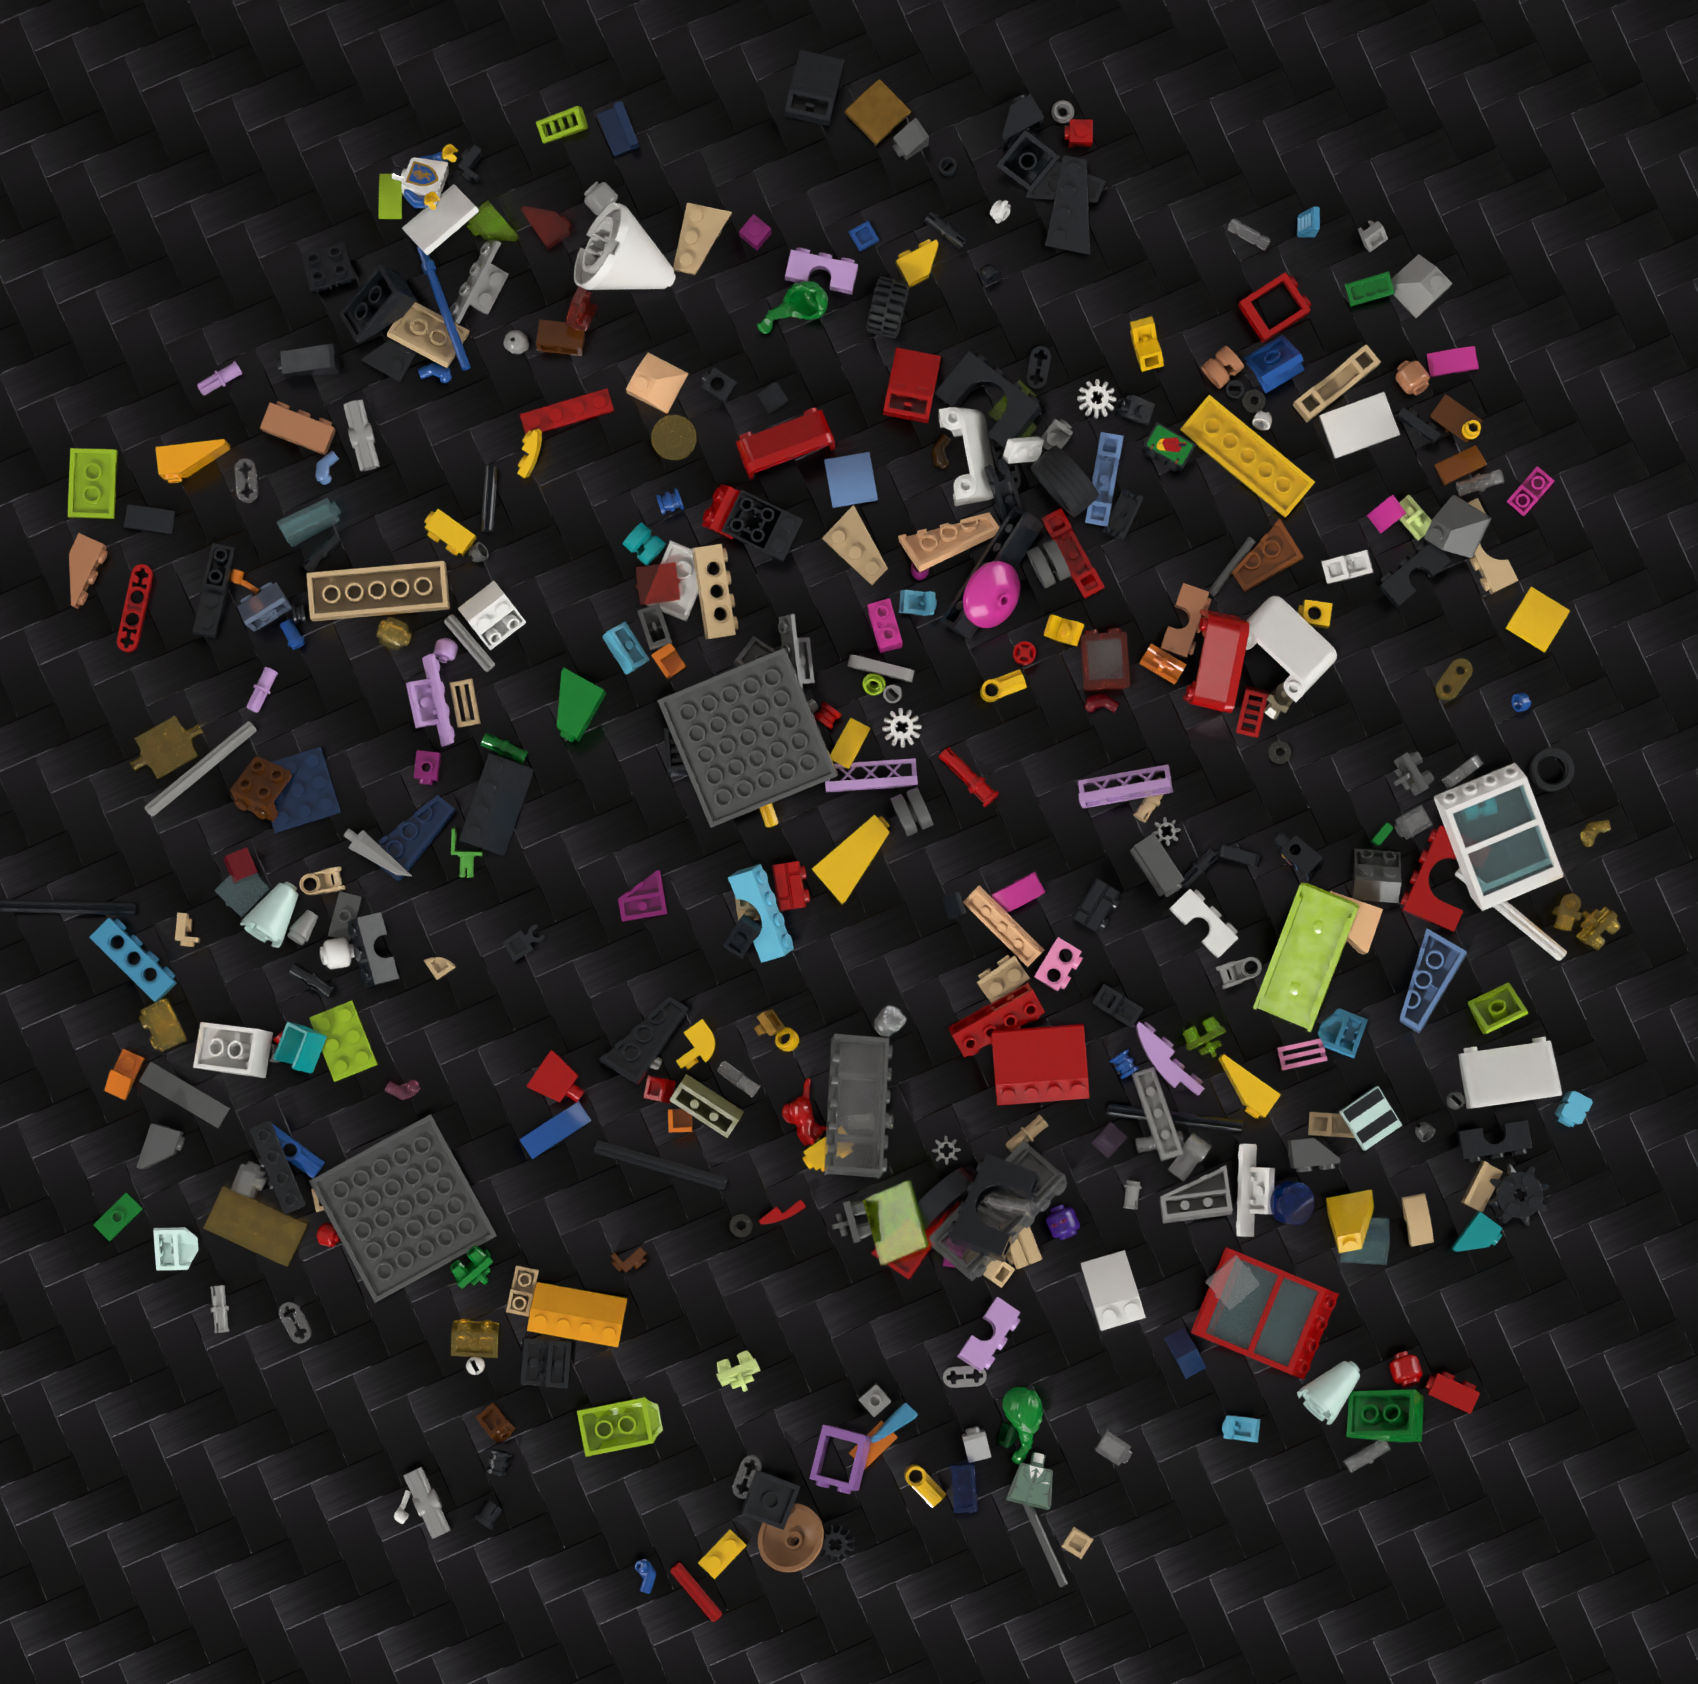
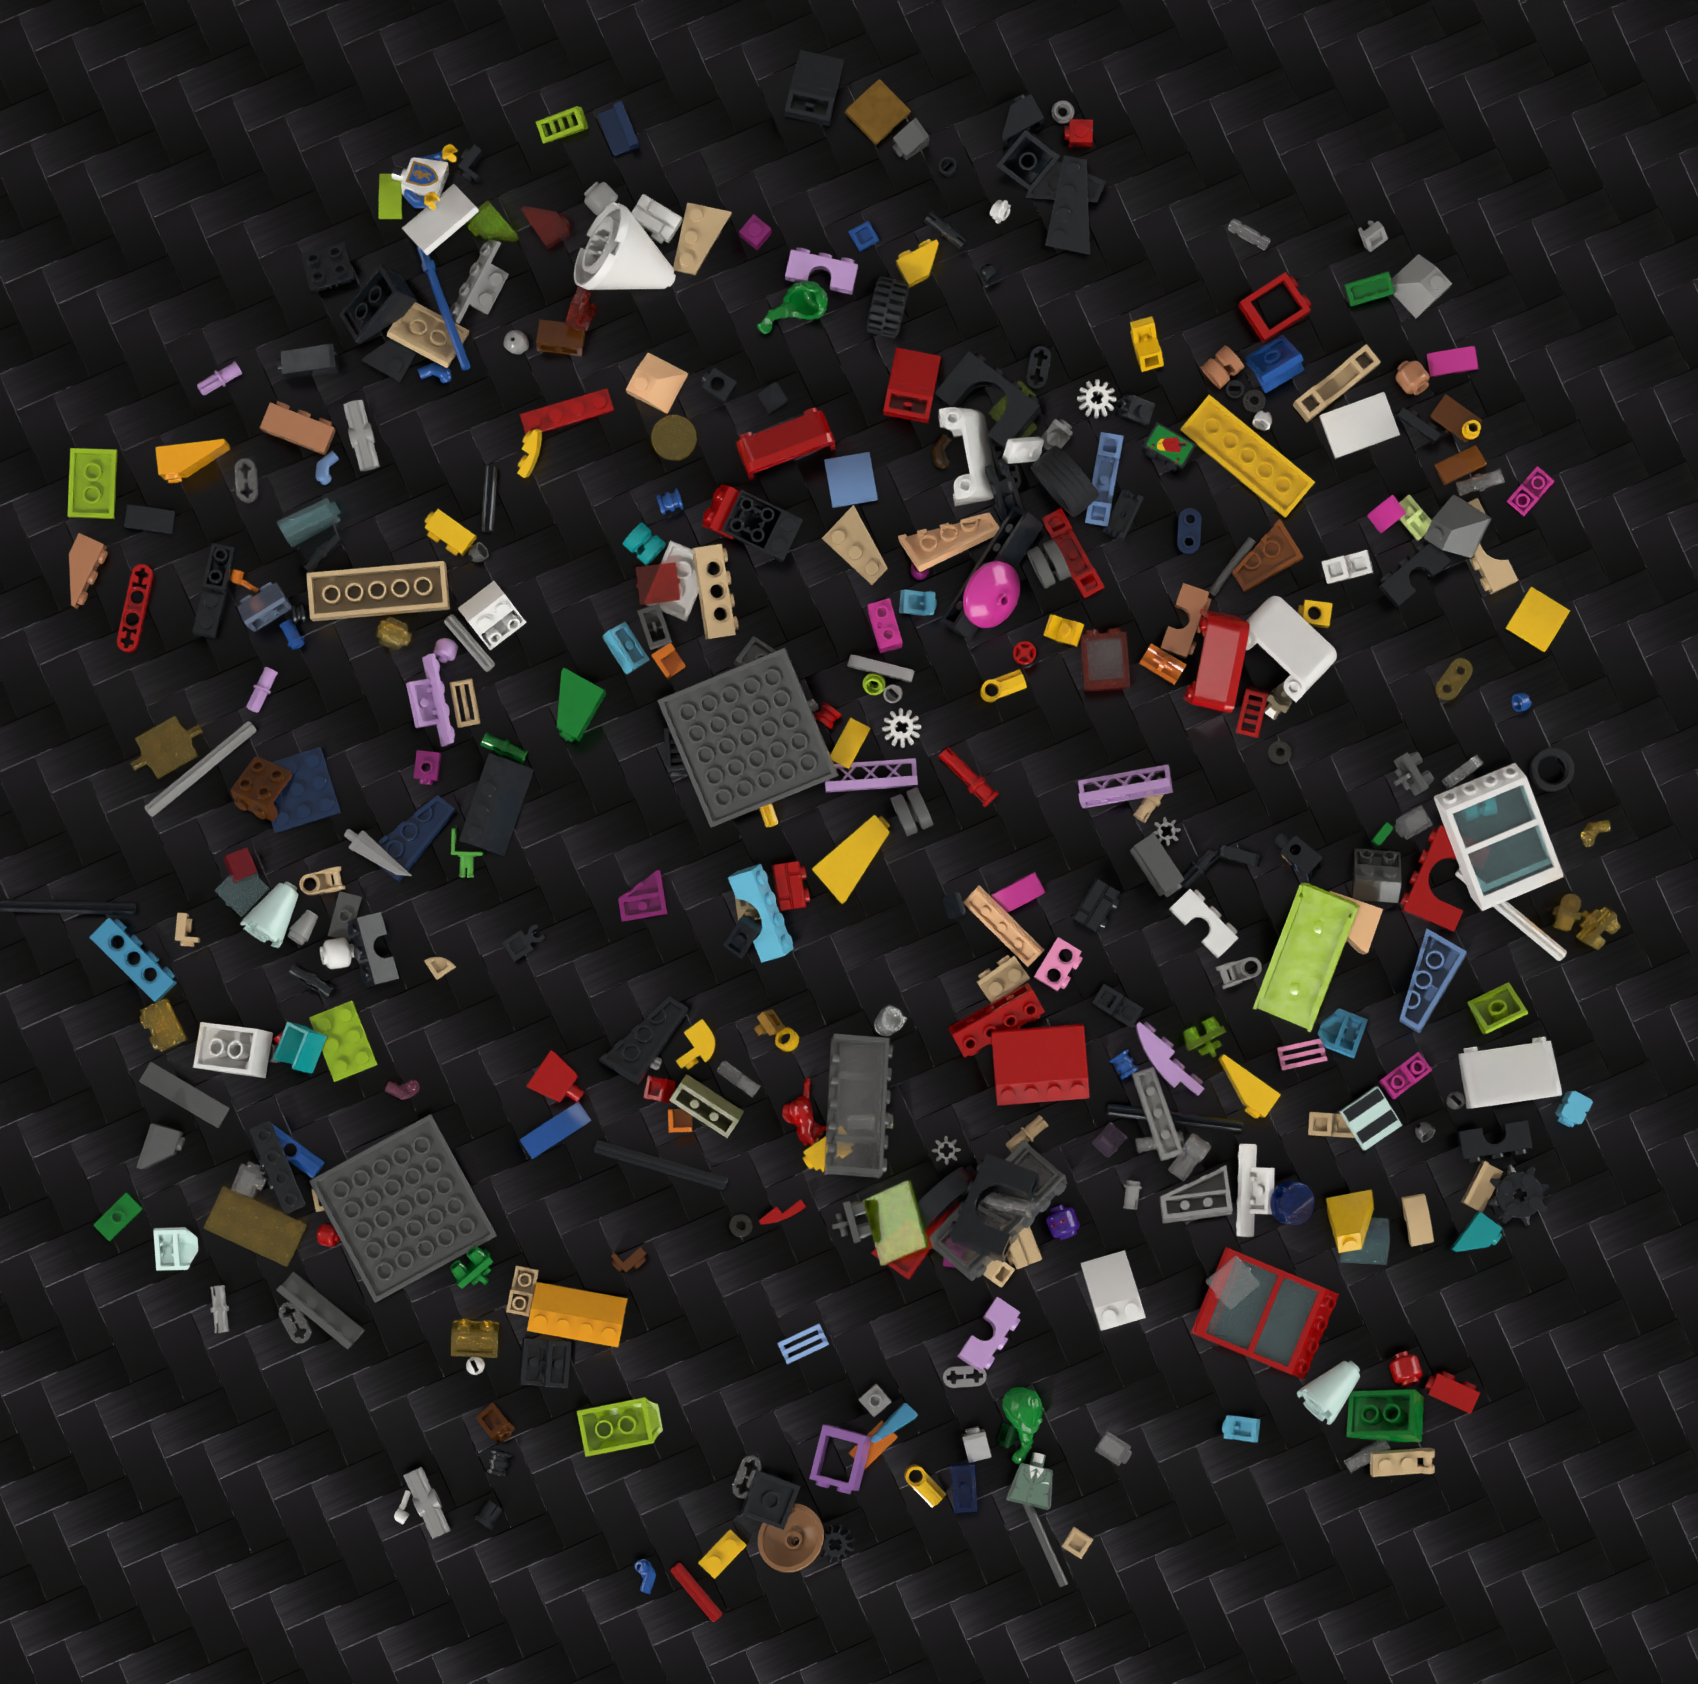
(124, 1074): orange slope -> none
(320, 1310): none -> dark grey fence
(656, 219): none -> white brick
(740, 1374): yellowish green hips -> none
(785, 1351): none -> light blue tile
(797, 649): dark grey bracket -> none
(1100, 700): dark red arm -> none
(1185, 1352): dark blue slope -> none
(1189, 530): none -> dark blue plate
(1308, 222): dark azure slope -> none
(1309, 1153): dark grey slope -> none
(1401, 1462): none -> tan plate
(1405, 1075): none -> dark pink slope

